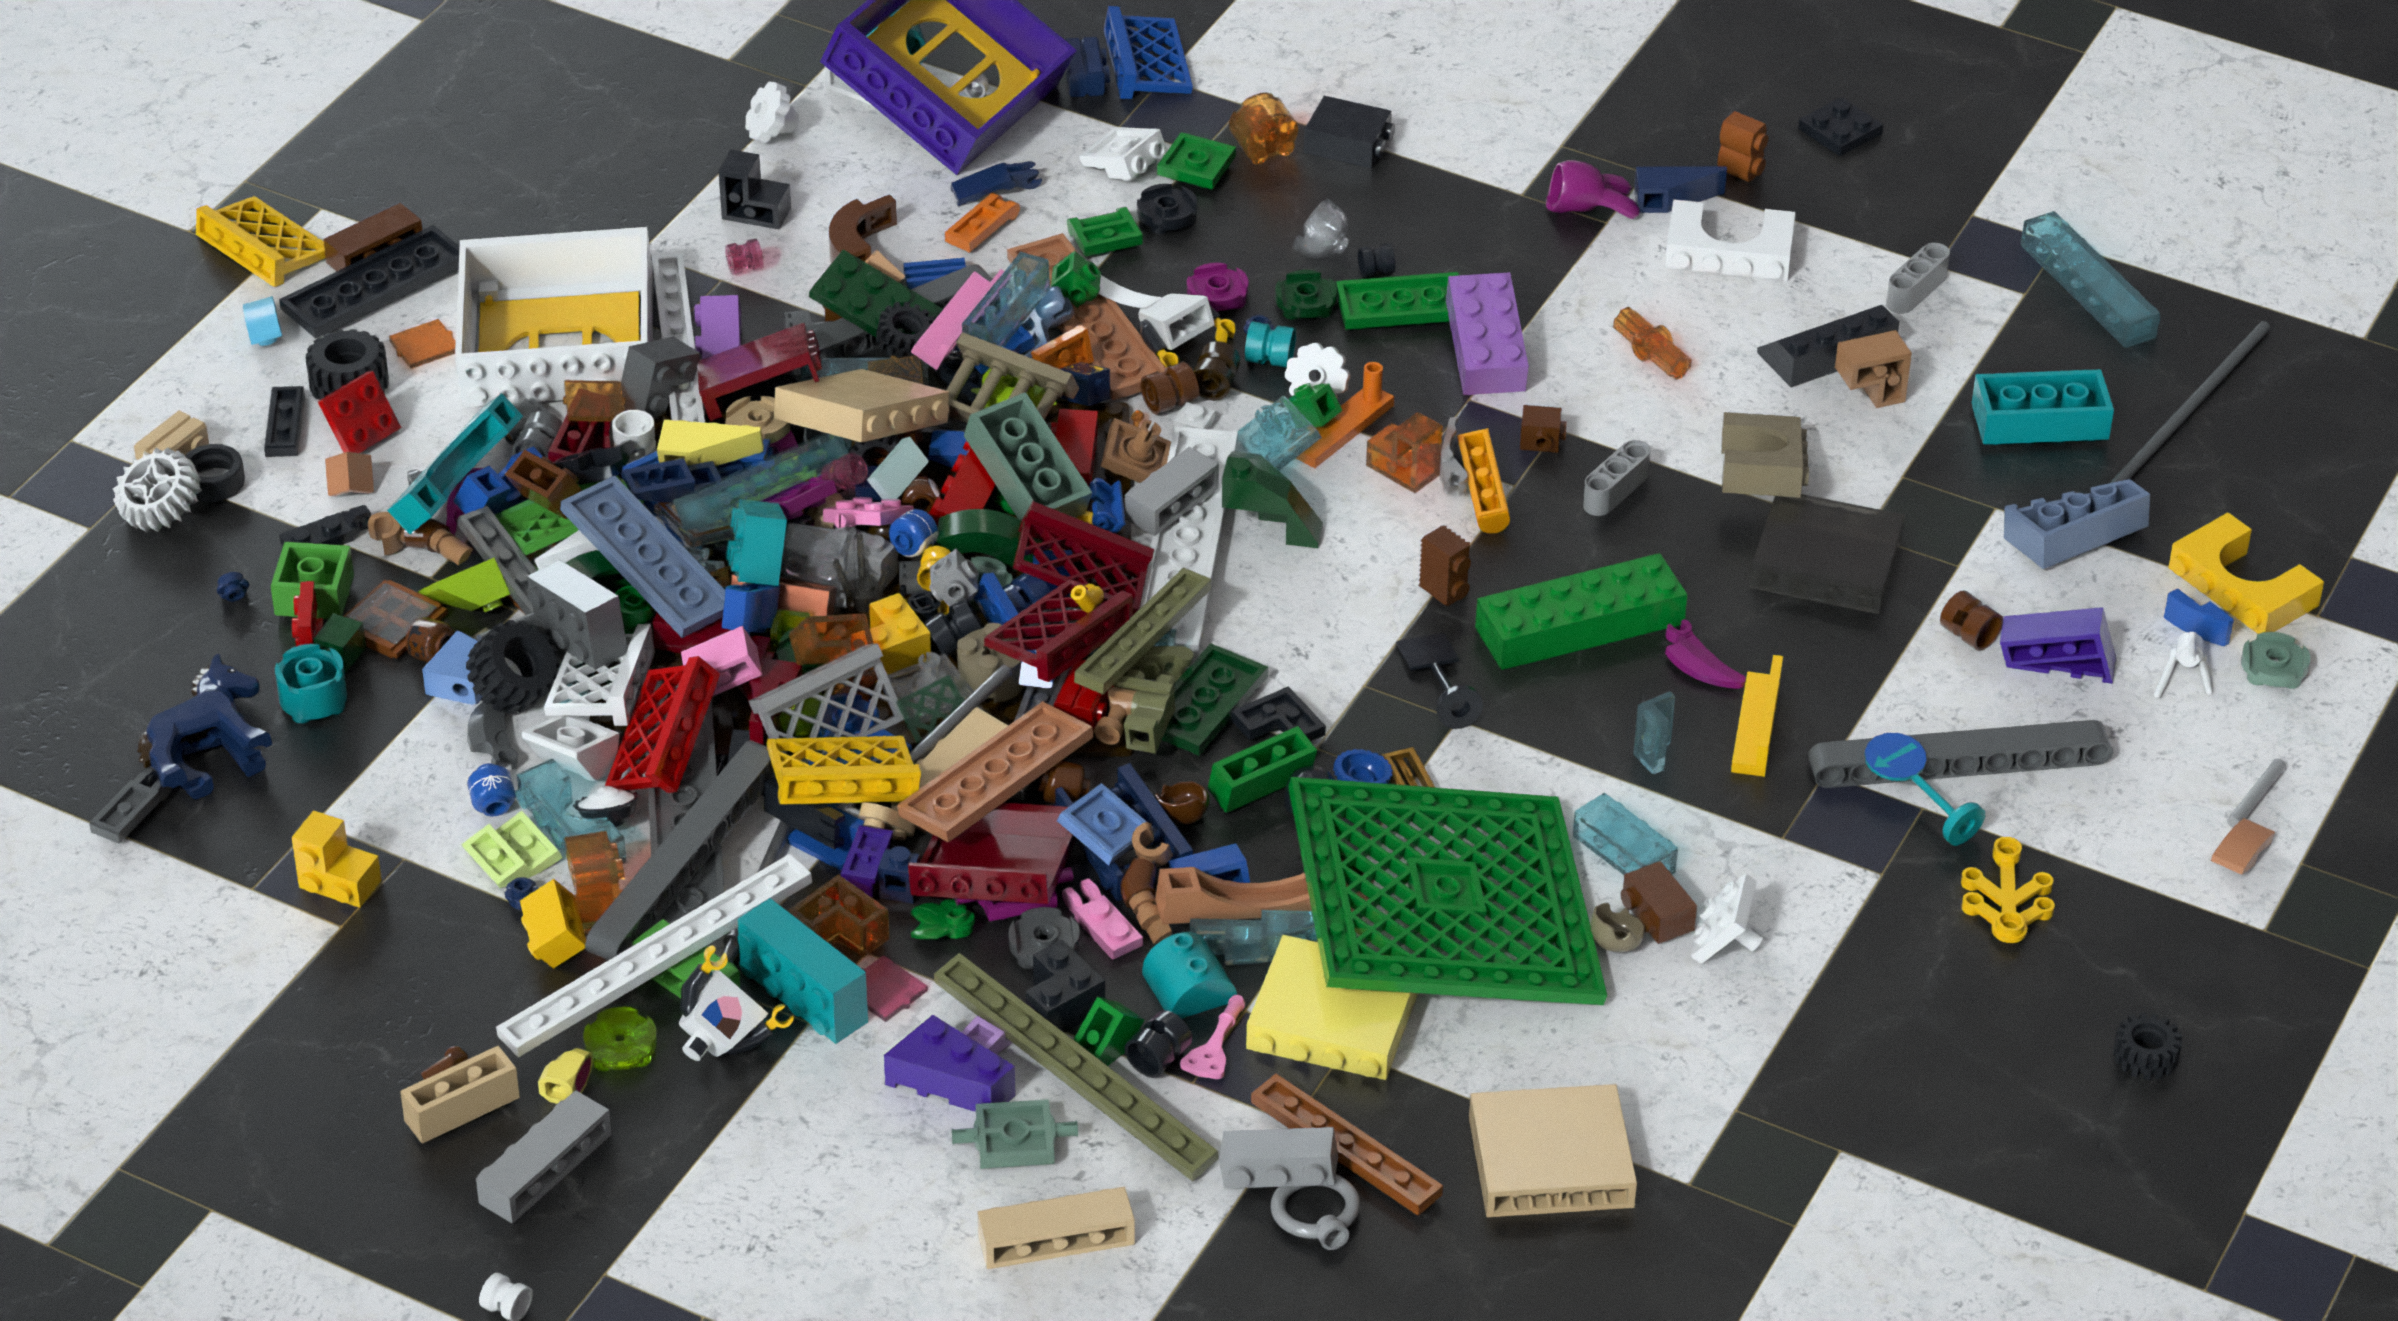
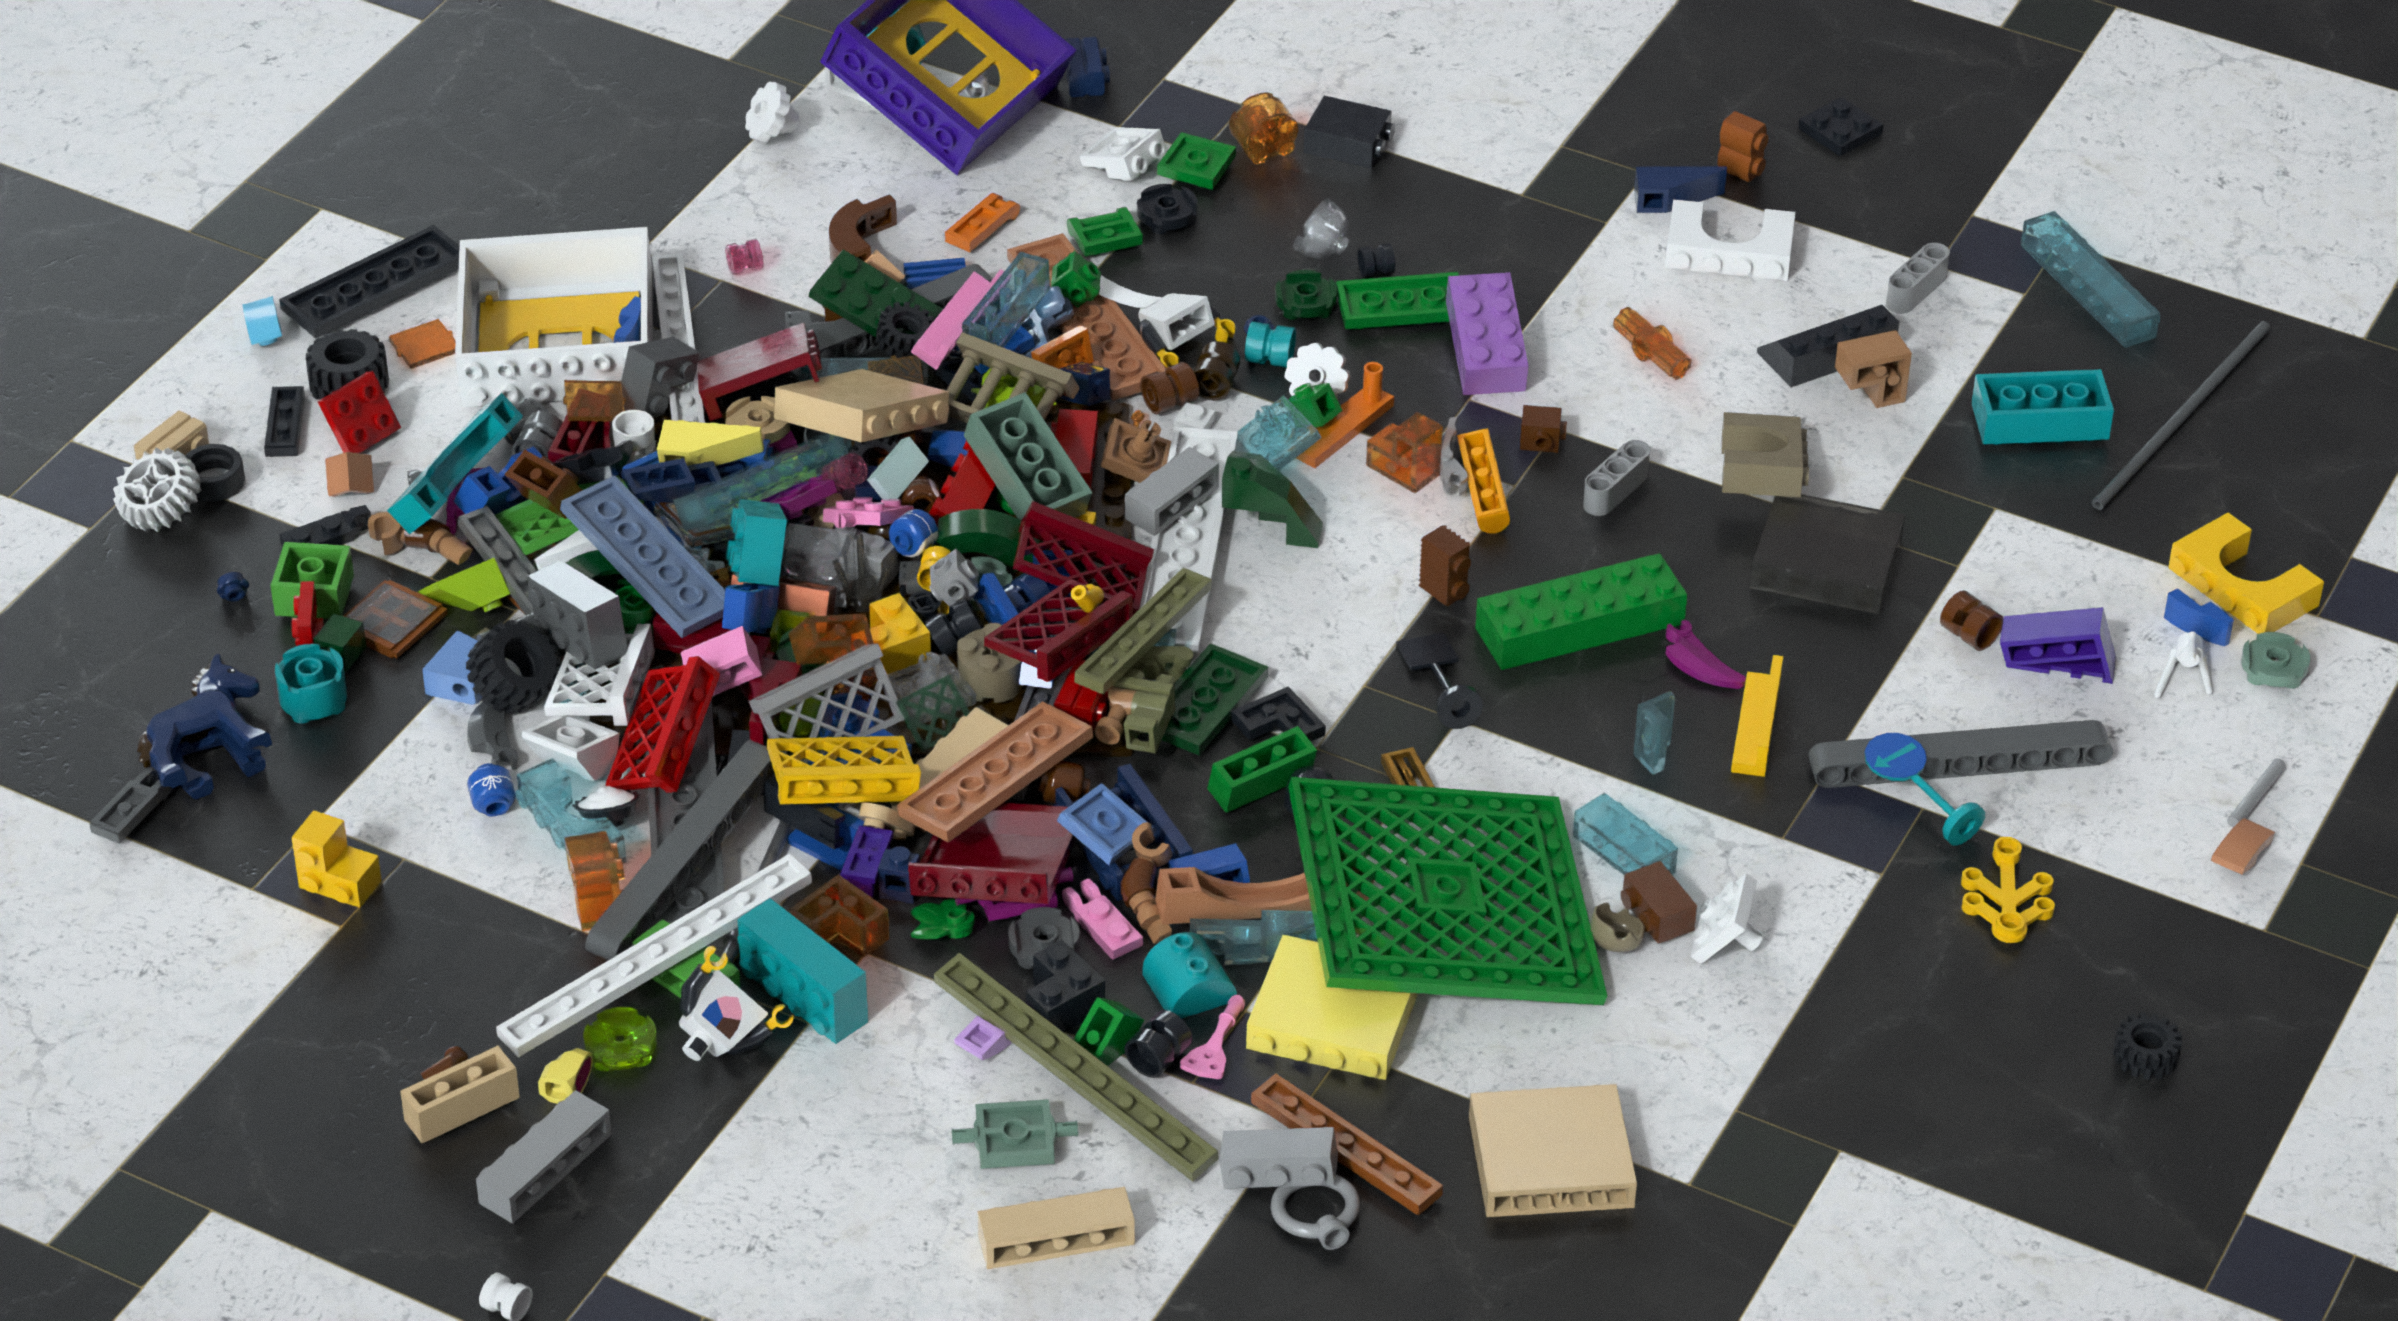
(252, 249): yellow fence -> none
(370, 236): reddish brown brick -> none
(427, 637): reddish brown head -> none
(512, 850): yellowish green slope -> none
(519, 889): dark blue plate -> none
(552, 924): yellow brick -> none
(630, 322): none -> blue slope
(719, 324): medium lavender brick -> none
(747, 196): black brick -> none
(890, 988): clear pink piece -> none
(949, 1065): dark purple wedge -> none
(960, 713): flat silver bar -> none
(995, 178): dark blue arm -> none
(1107, 505): blue hinge -> none
(1124, 54): blue fence -> none
(1184, 802): reddish brown hair -> none
(1231, 284): magenta plate -> none
(1362, 767): blue hat -> none
(1585, 188): magenta piece -> none
(2076, 522): sand blue wedge -> none

